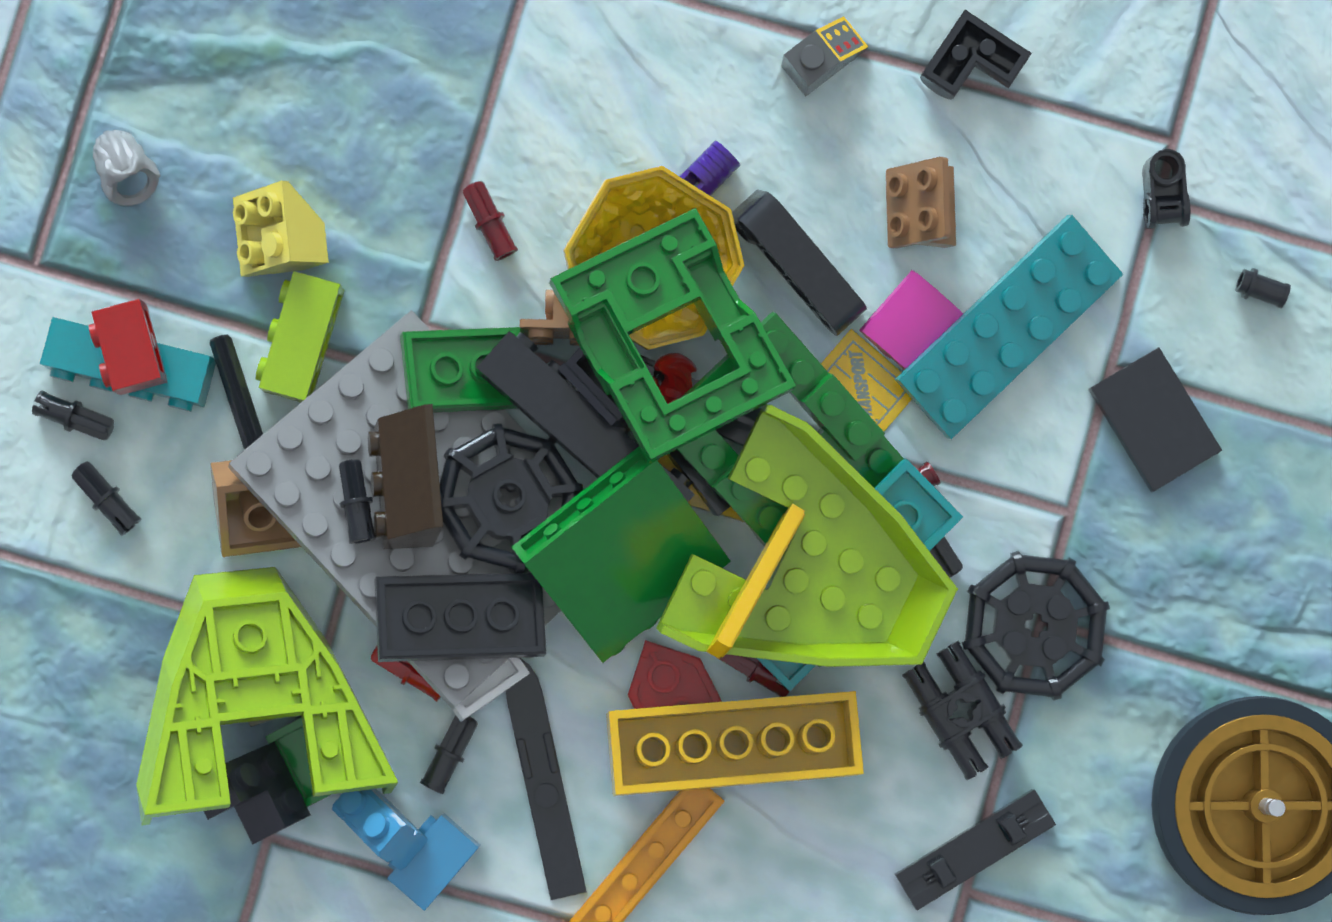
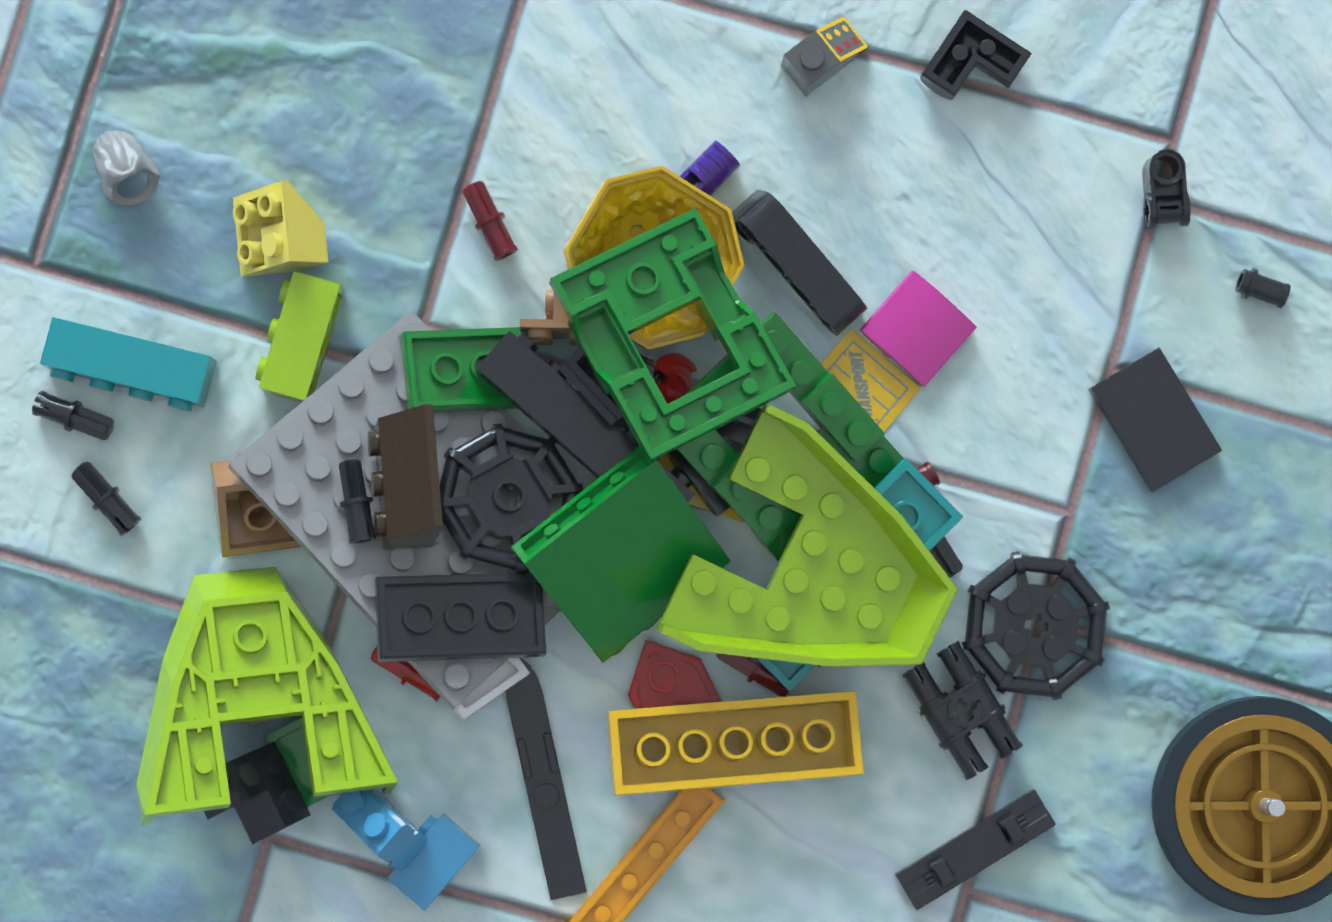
(127, 347): red brick -> none
(236, 389): black axle -> none
(449, 754): black axle -> none
(756, 582): yellow tile -> none
(921, 204): medium nougat bracket -> none
(1009, 326): teal plate -> none

